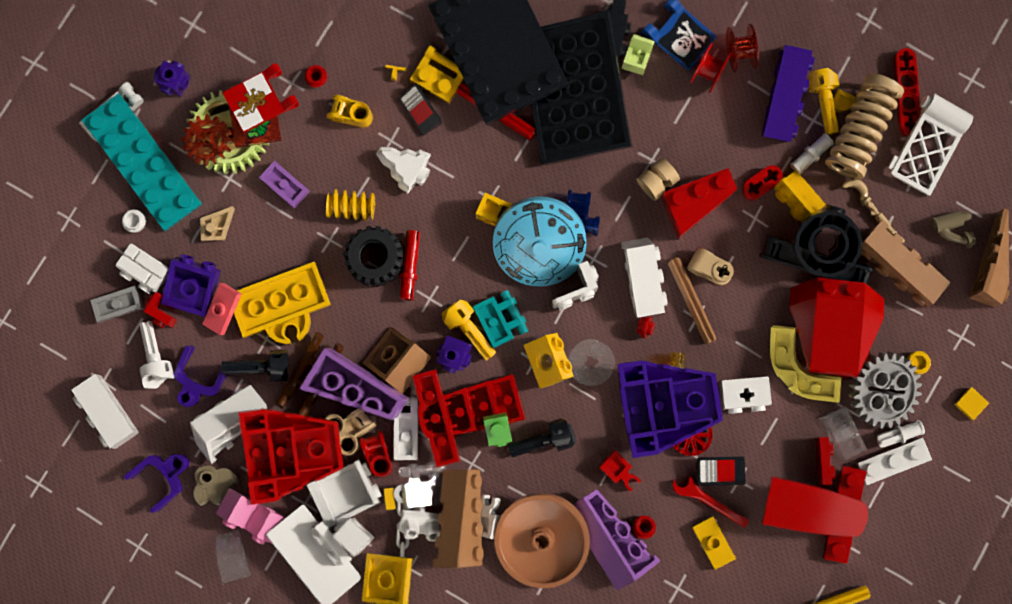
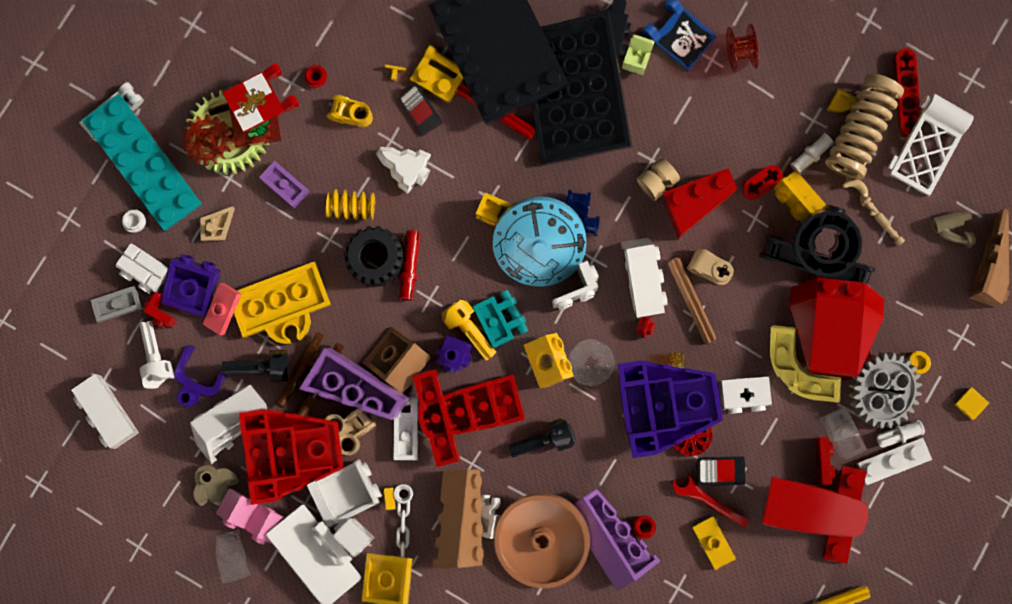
(169, 470): dark purple piece -> none
(174, 84): dark purple brick -> none
(376, 453): red piece -> none
(419, 522): white hips -> none
(421, 493): clear plate -> none
(497, 429): bright green bracket -> none
(617, 468): red plate -> none
(710, 68): red piece -> none
(787, 93): dark purple wedge -> none
(825, 96): yellow piece -> none
(902, 265): medium nougat wedge -> none

